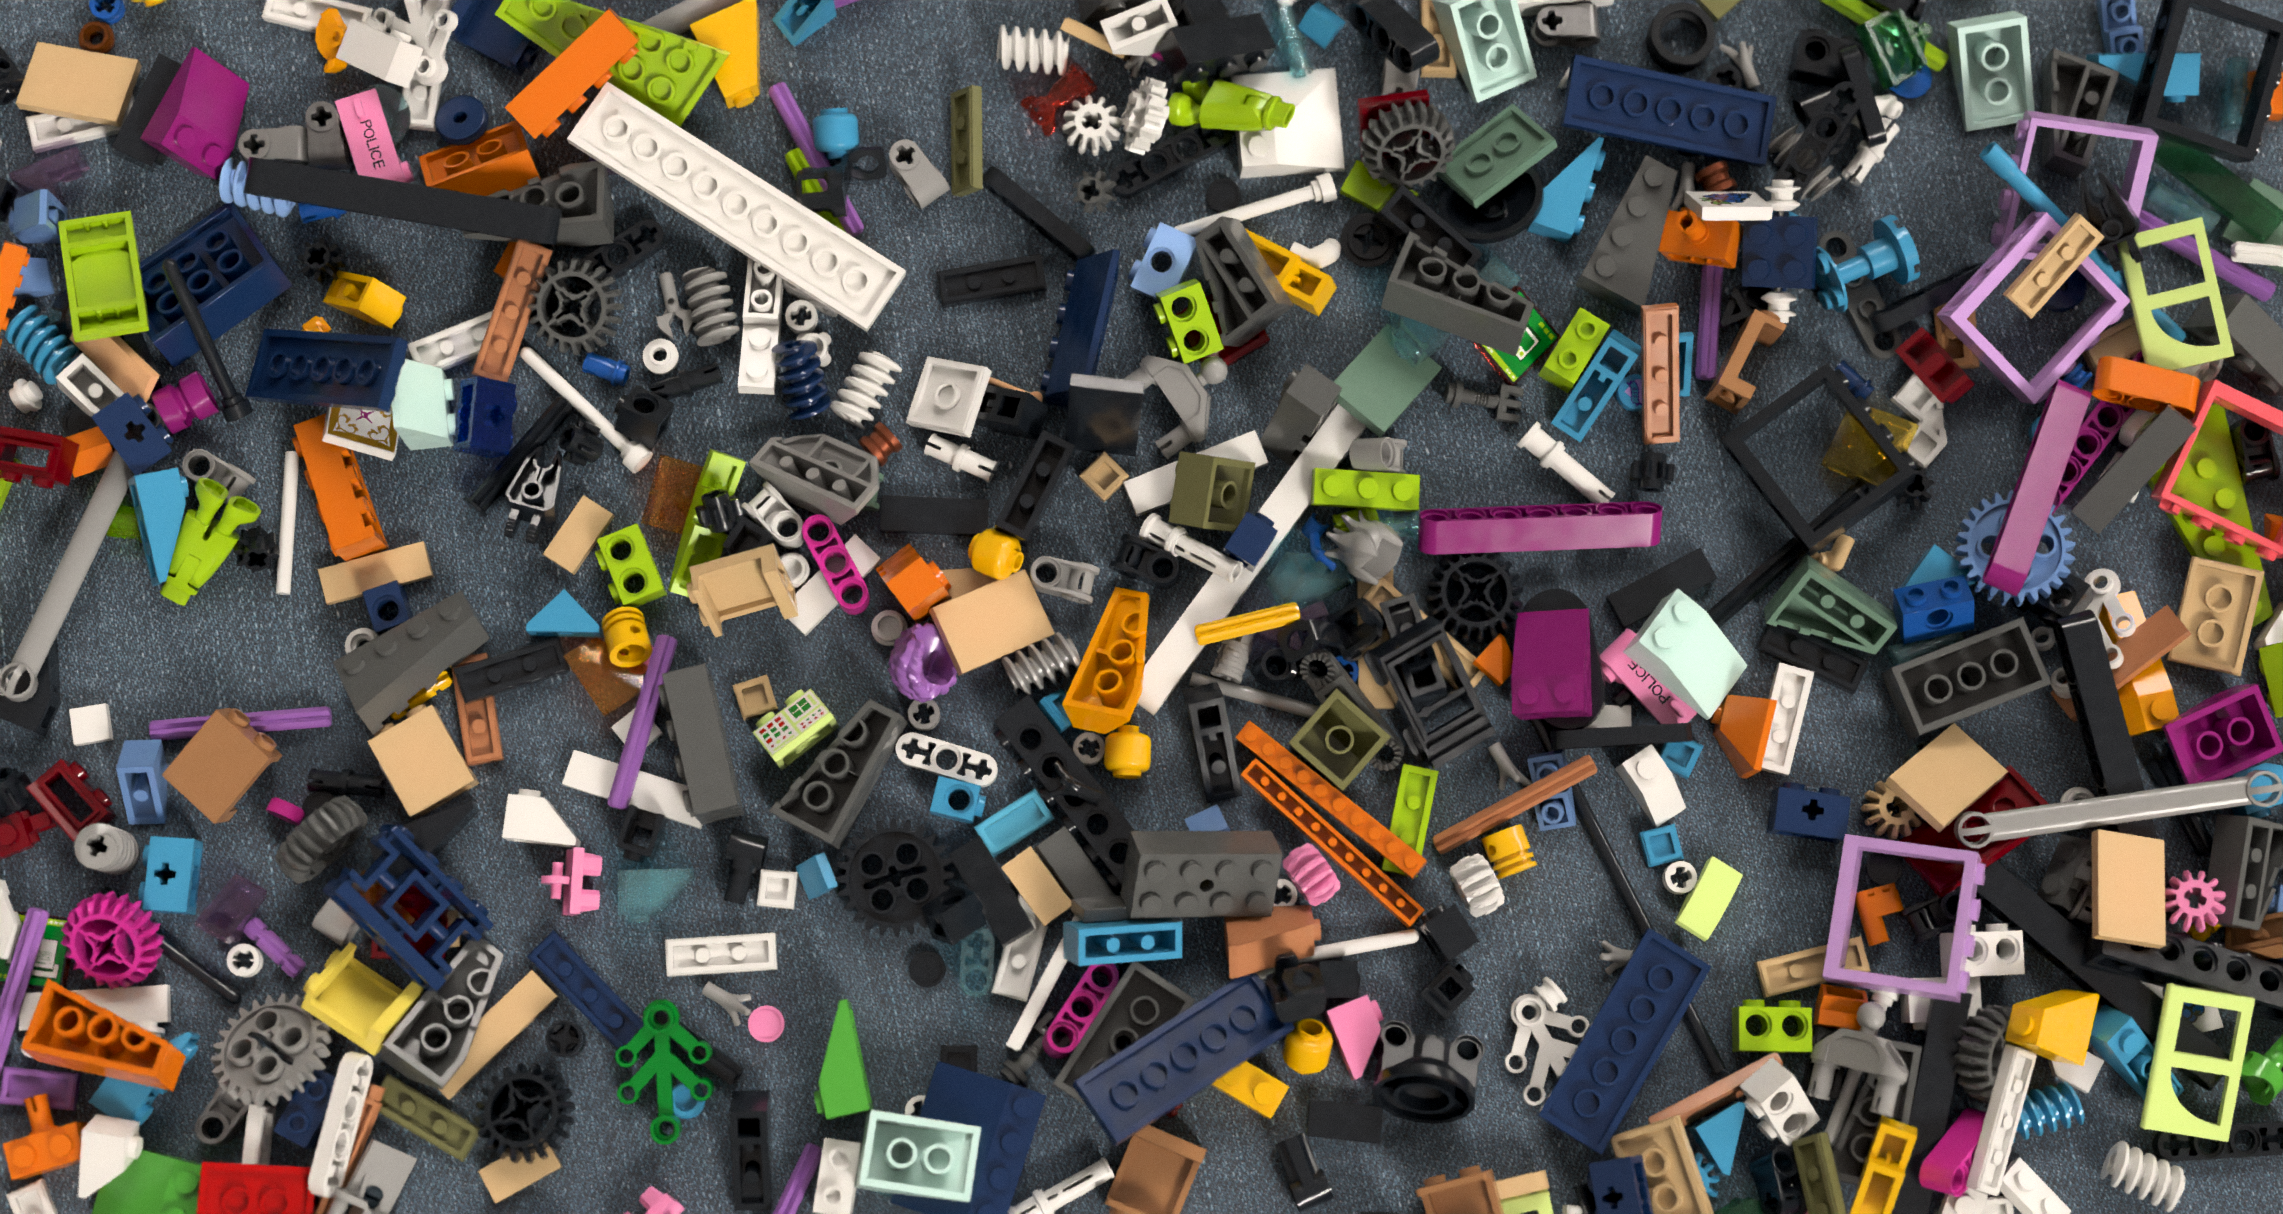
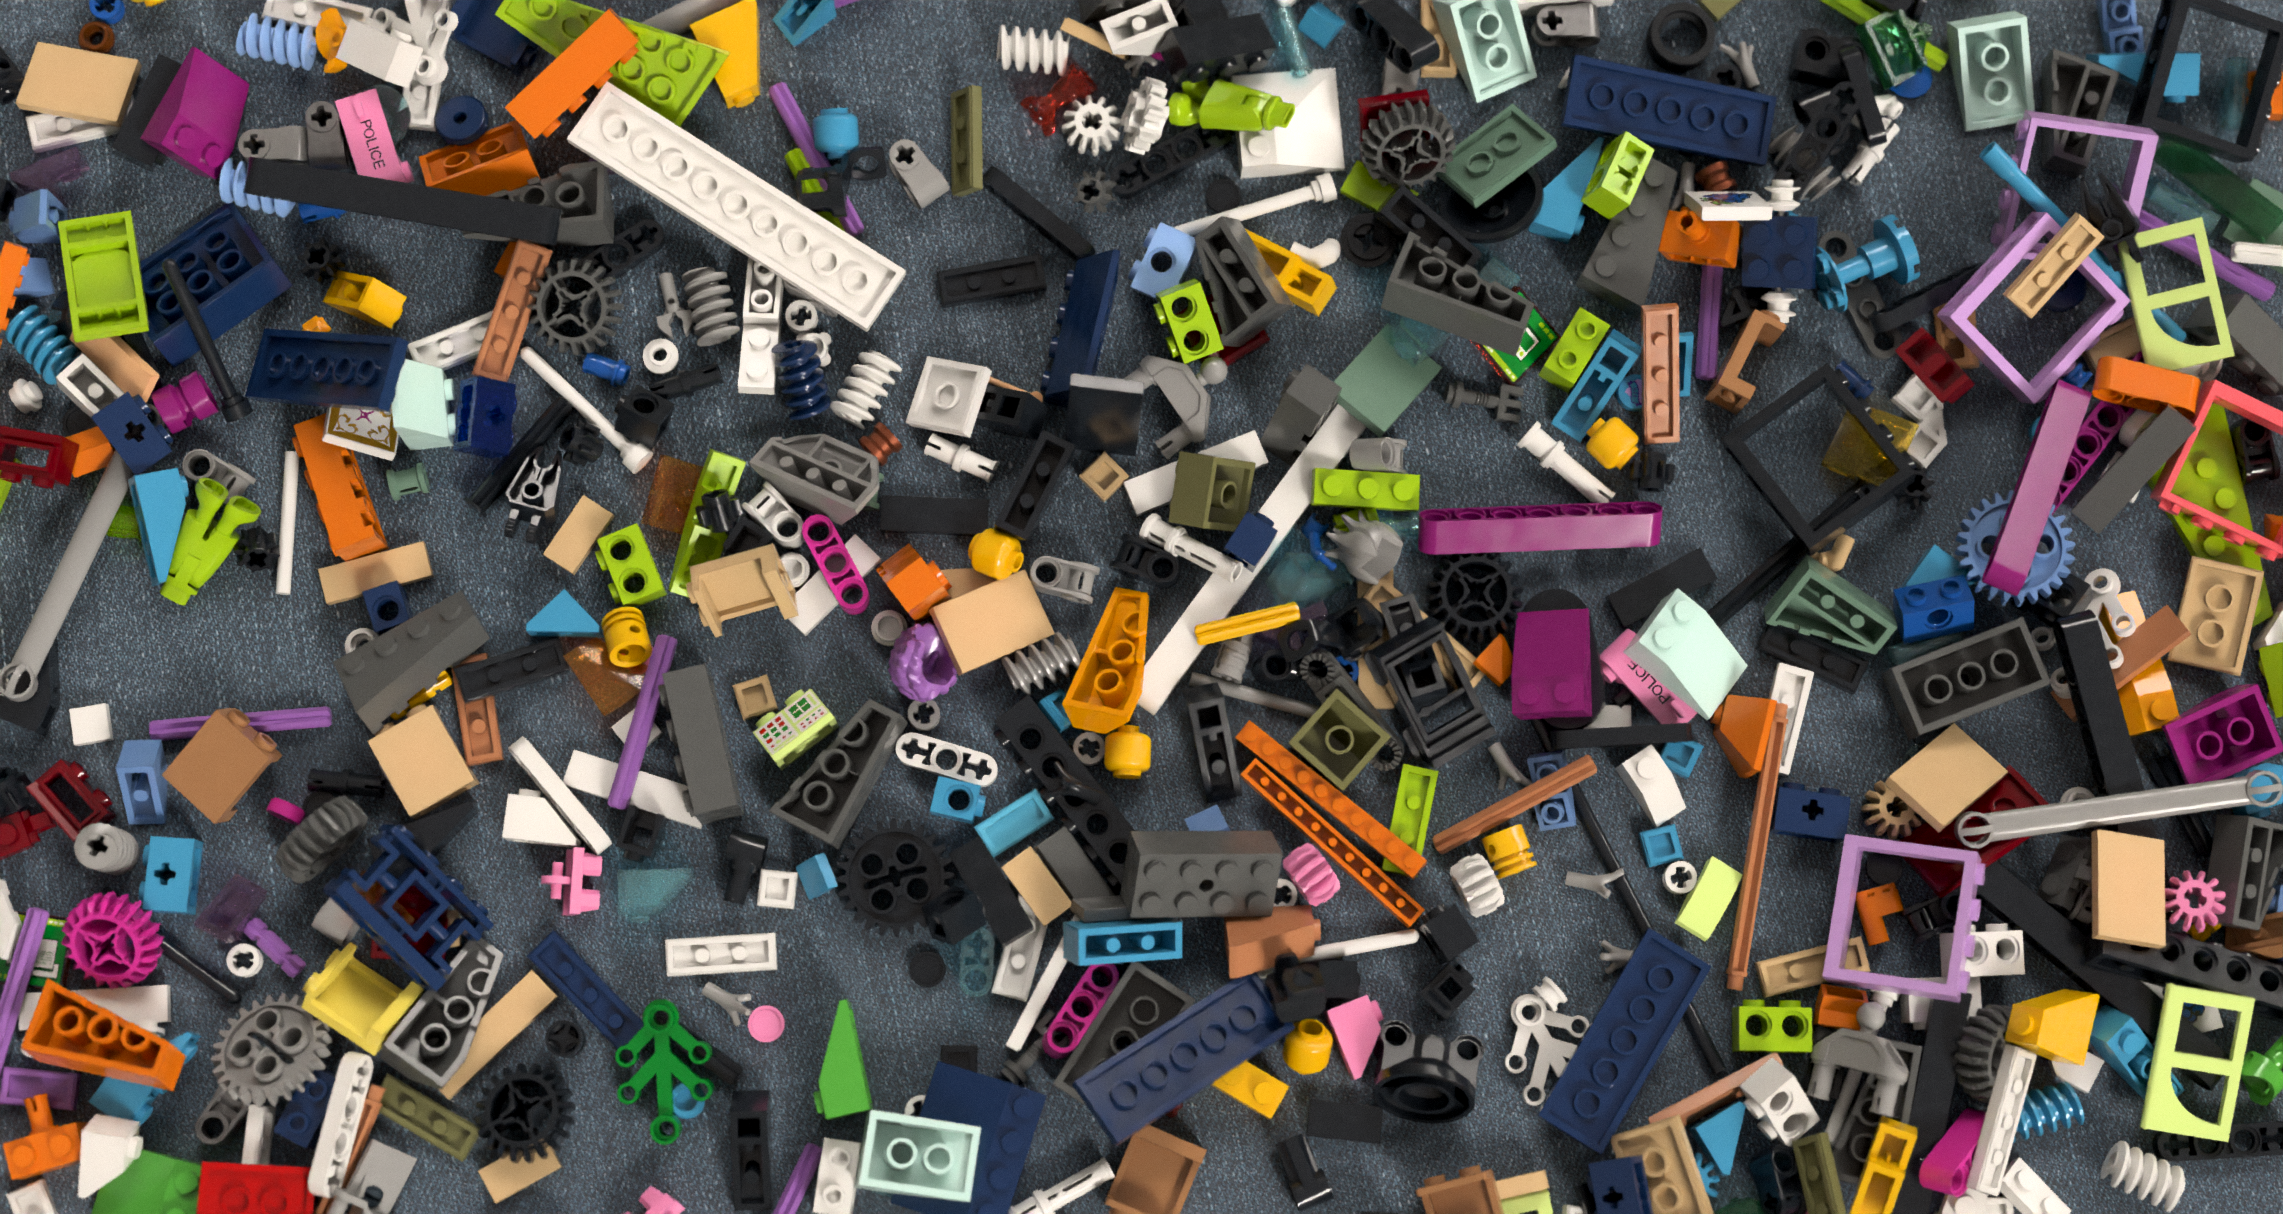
(277, 42): none -> light blue piece
(407, 481): none -> sand green bush
(559, 795): none -> white beam
(1593, 882): none -> light grey bar
(1612, 442): none -> yellow head
(1617, 175): none -> lime brick
(1756, 851): none -> nougat piece

